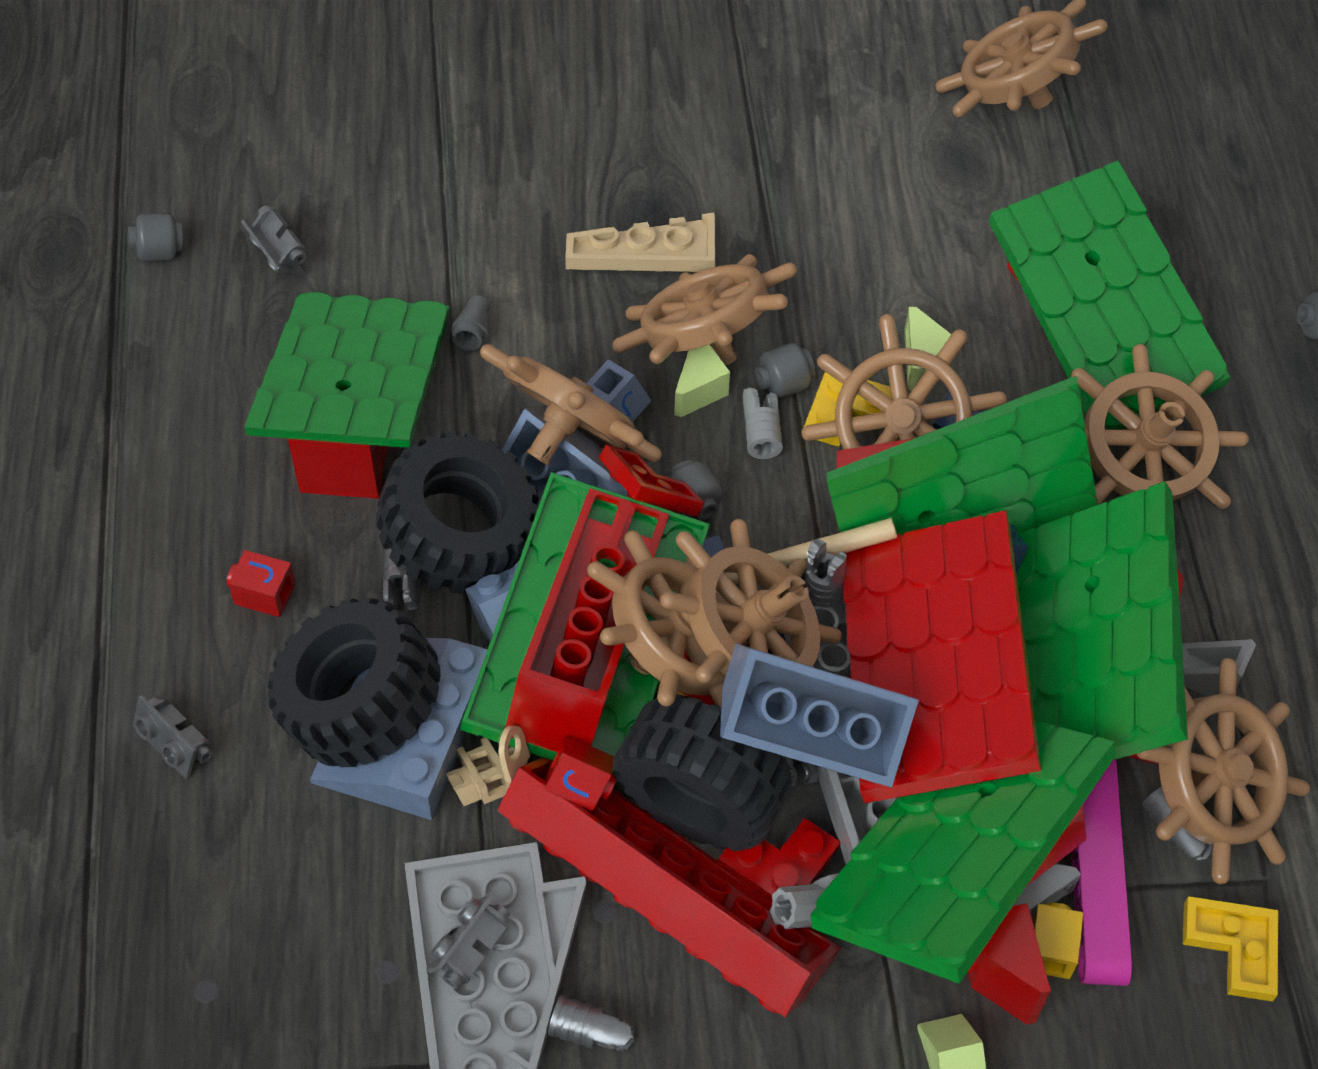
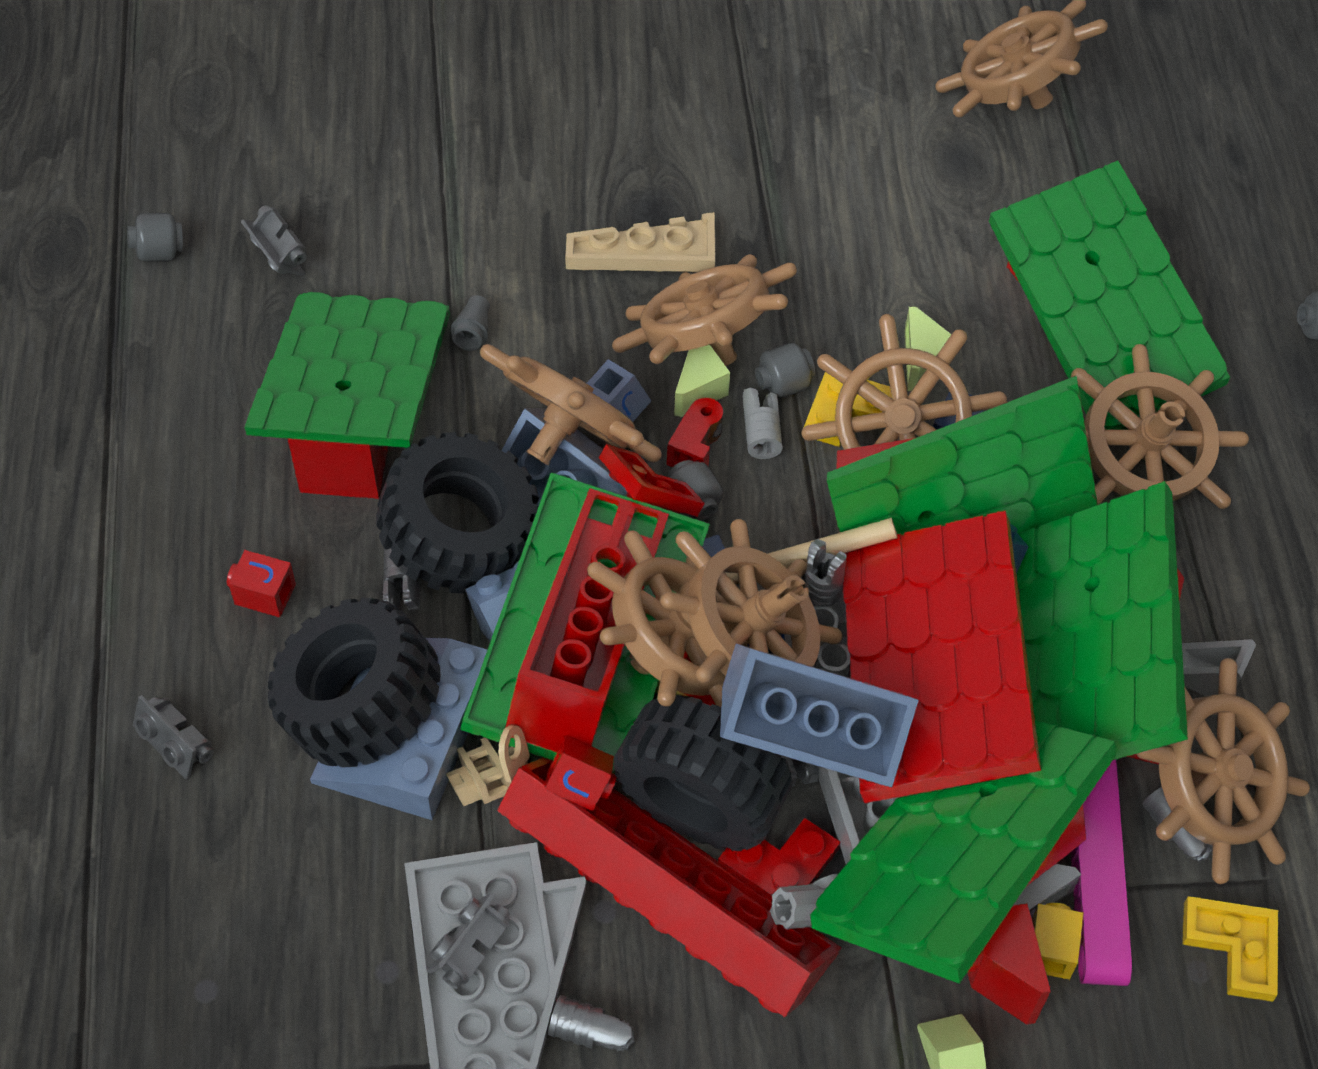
(695, 432): none -> red leg

